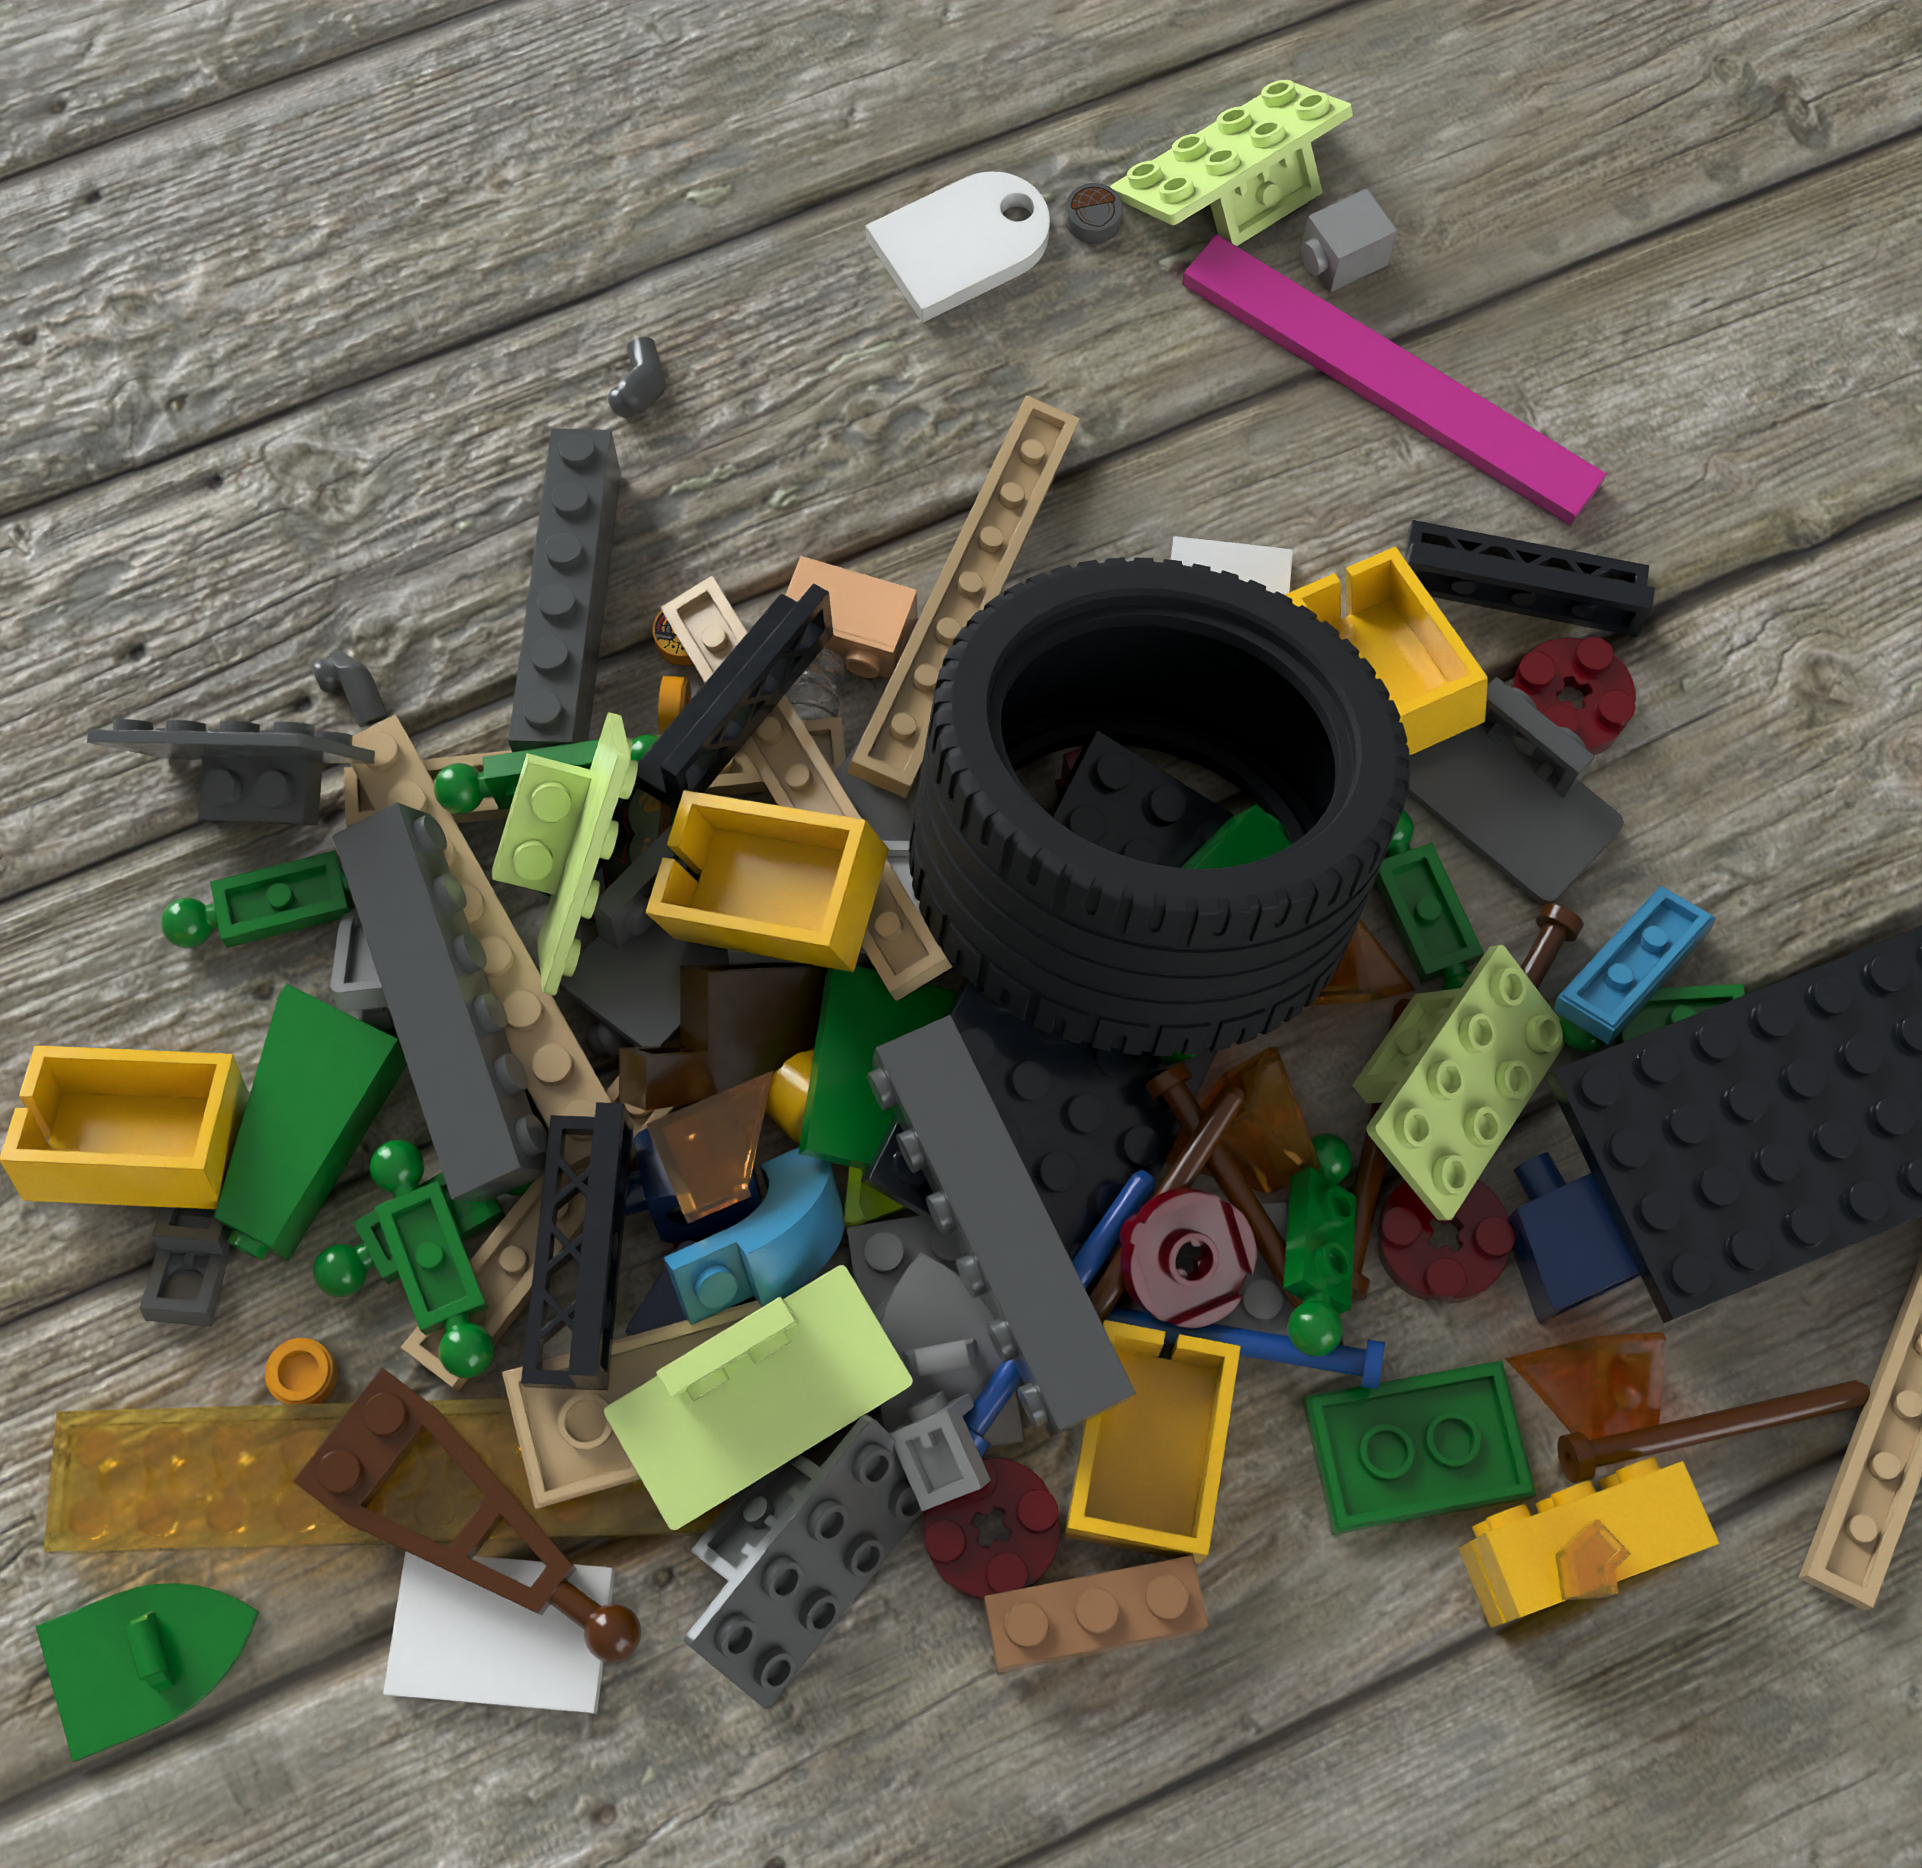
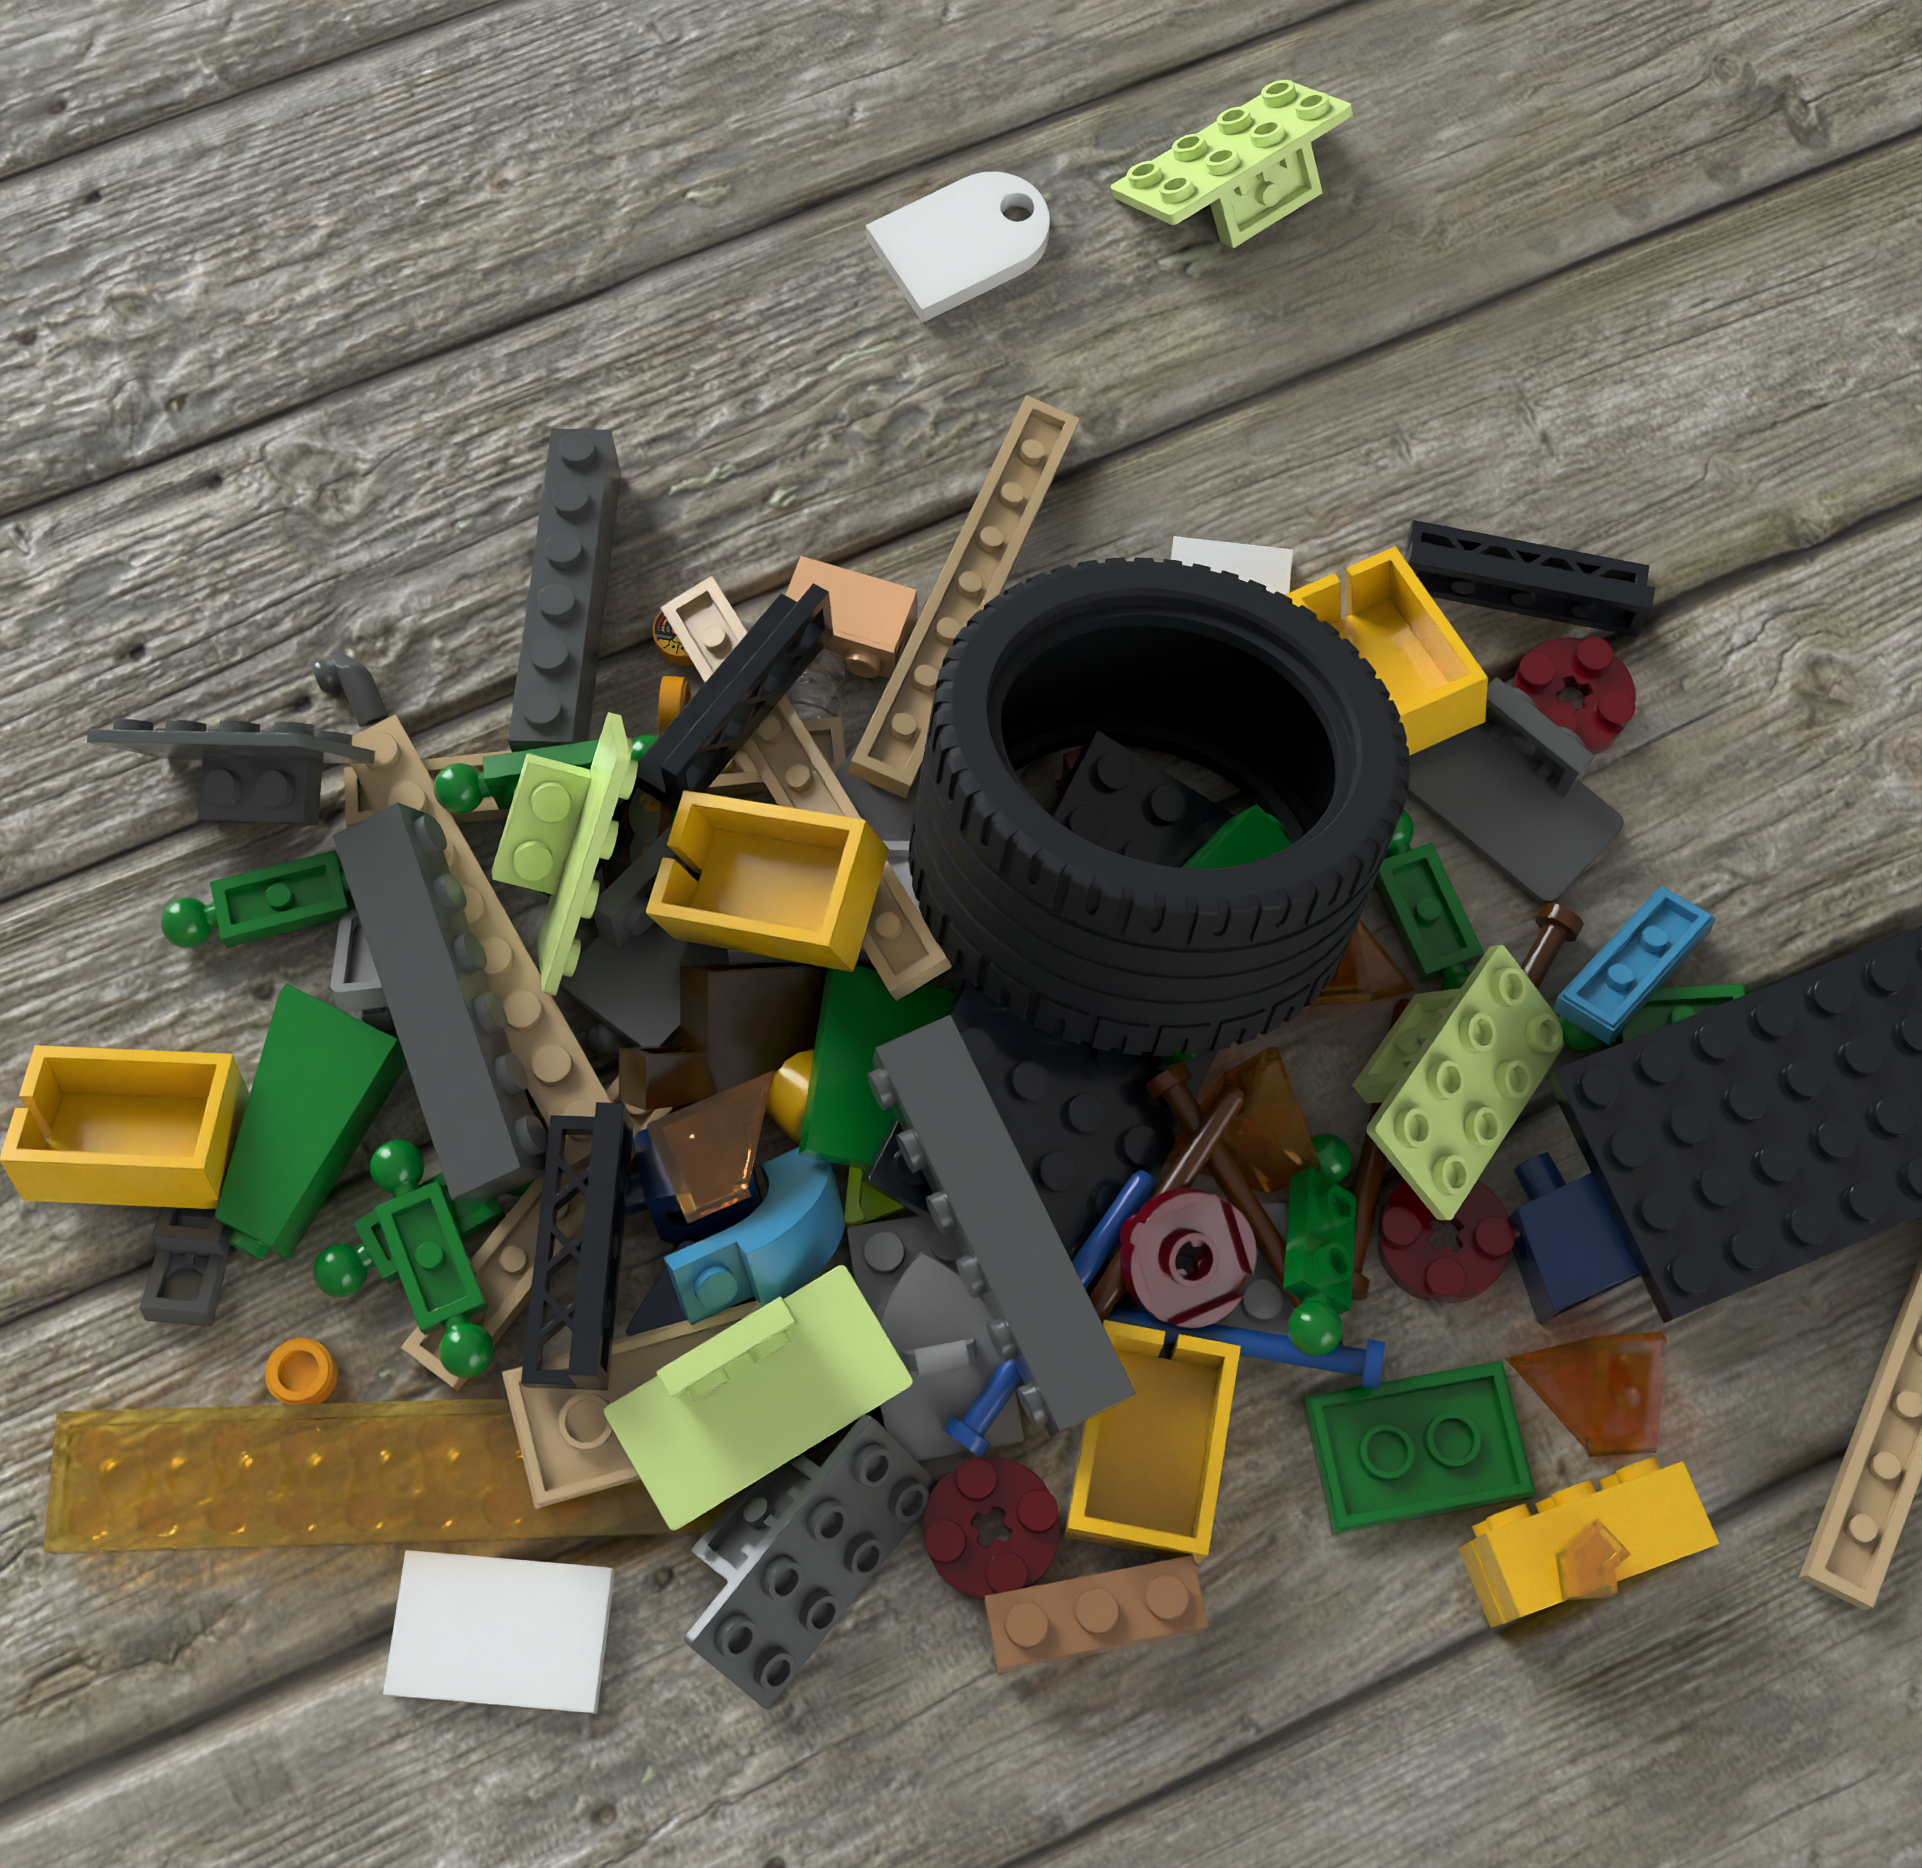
(140, 1659): green shield -> none
(368, 1450): reddish brown plate -> none
(642, 384): dark grey arm -> none
(939, 1450): light grey bracket -> none
(1093, 212): dark grey tile -> none
(1347, 240): light grey brick -> none
(1394, 379): dark pink tile -> none
(1582, 1456): reddish brown bar -> none

